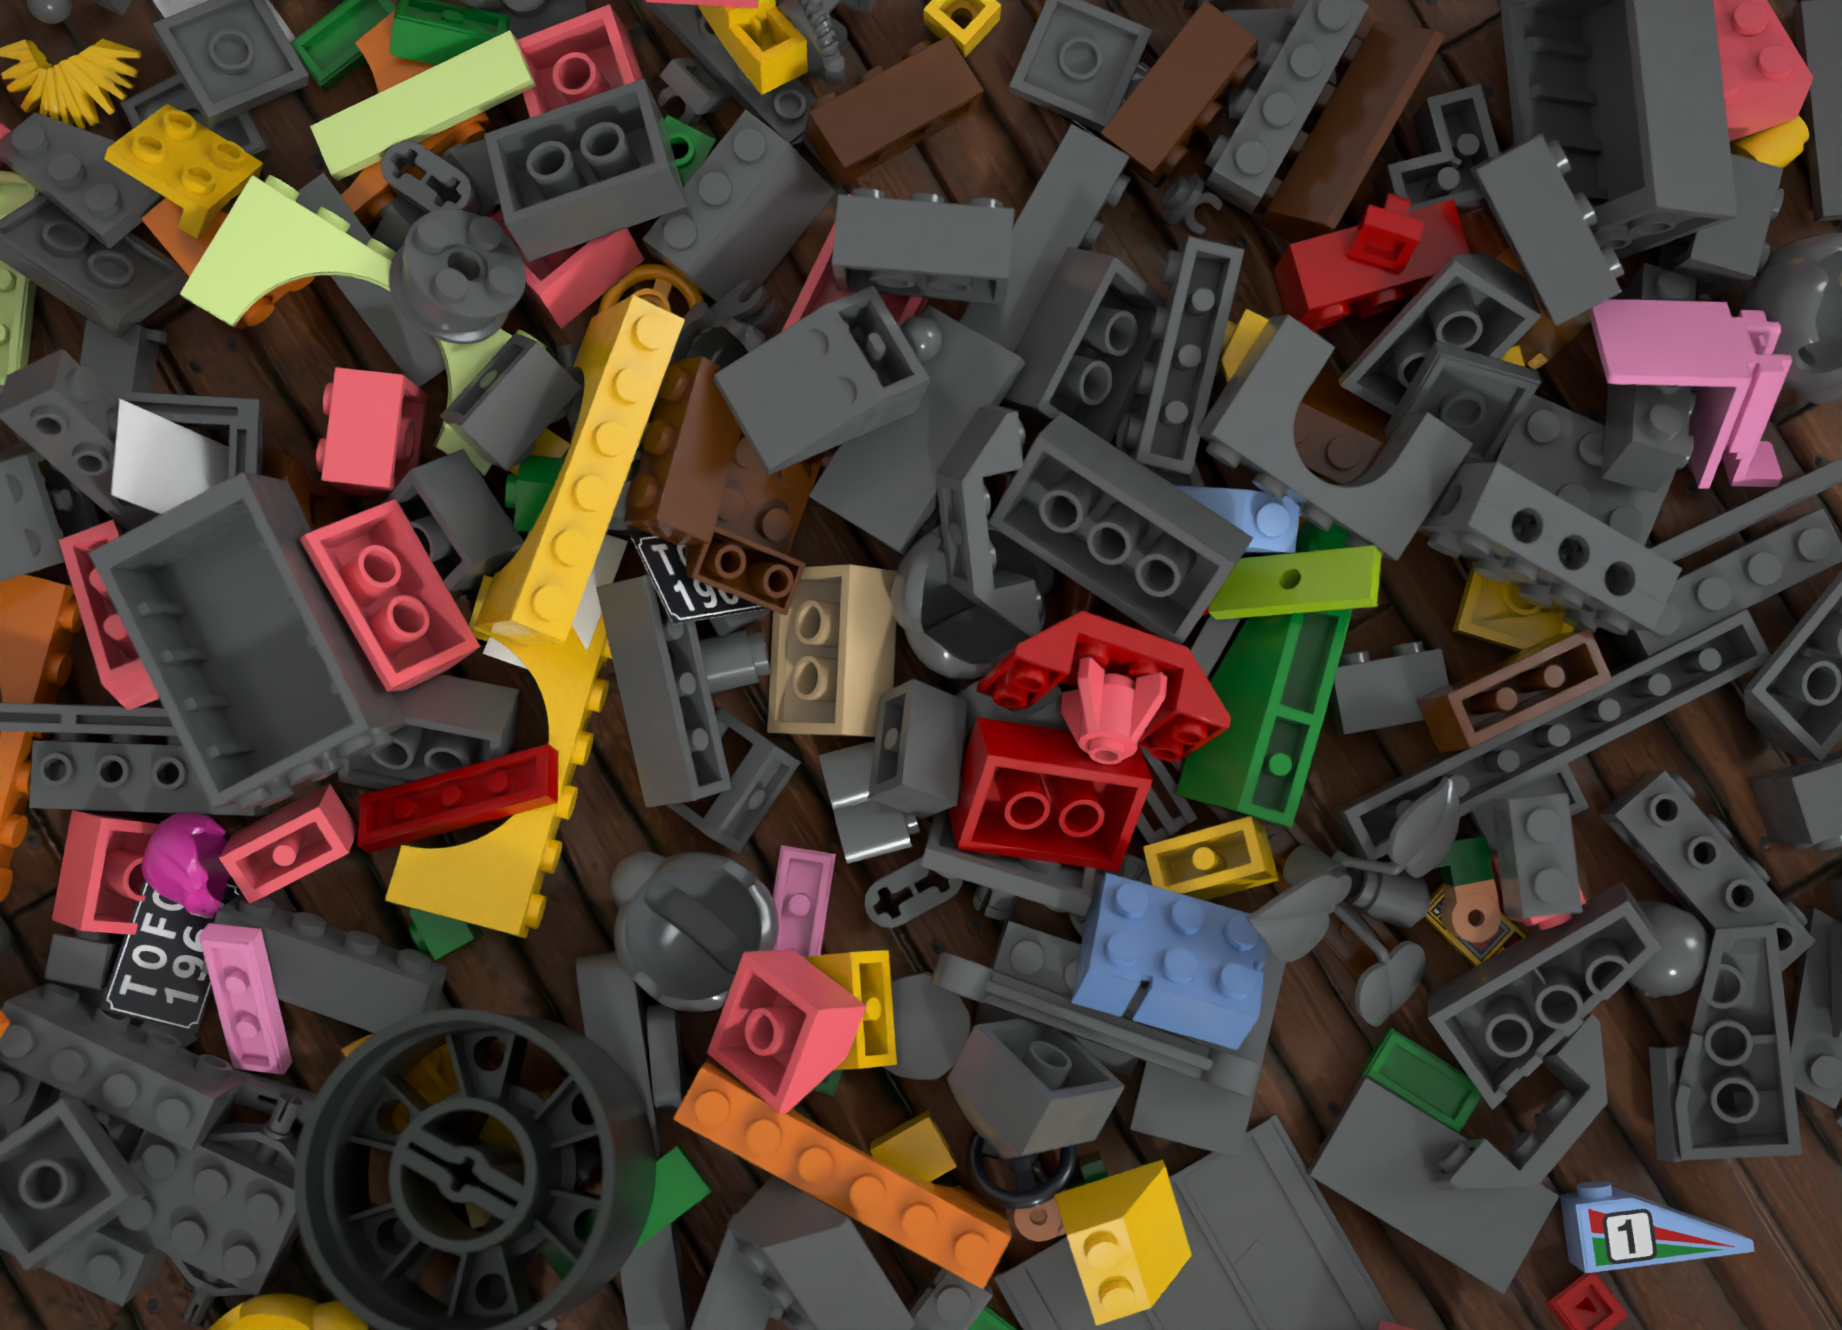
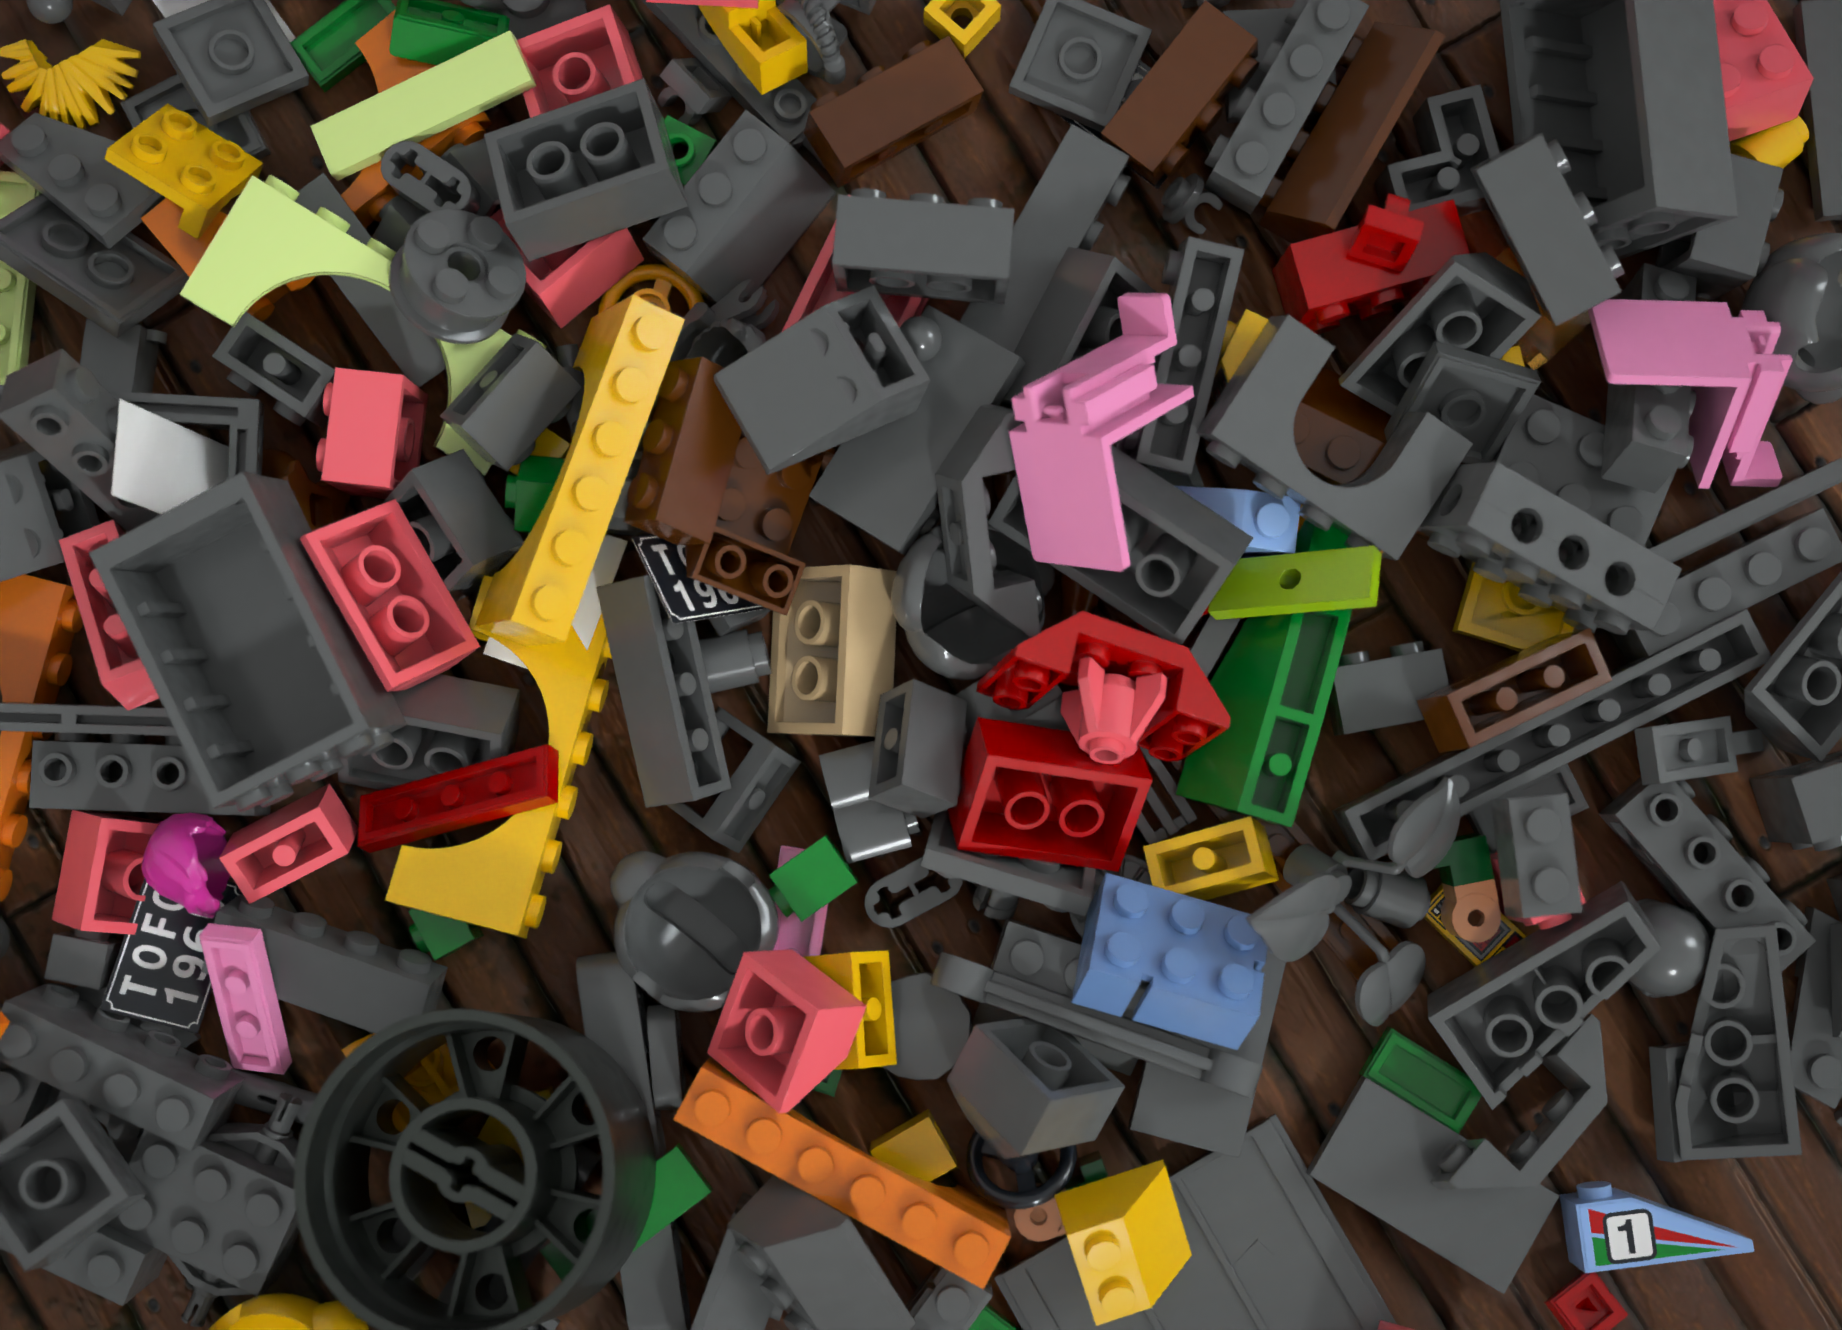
(278, 366): none -> dark grey brick
(811, 879): none -> green brick
(1068, 432): none -> bright pink piece
(1692, 749): none -> dark grey hinge

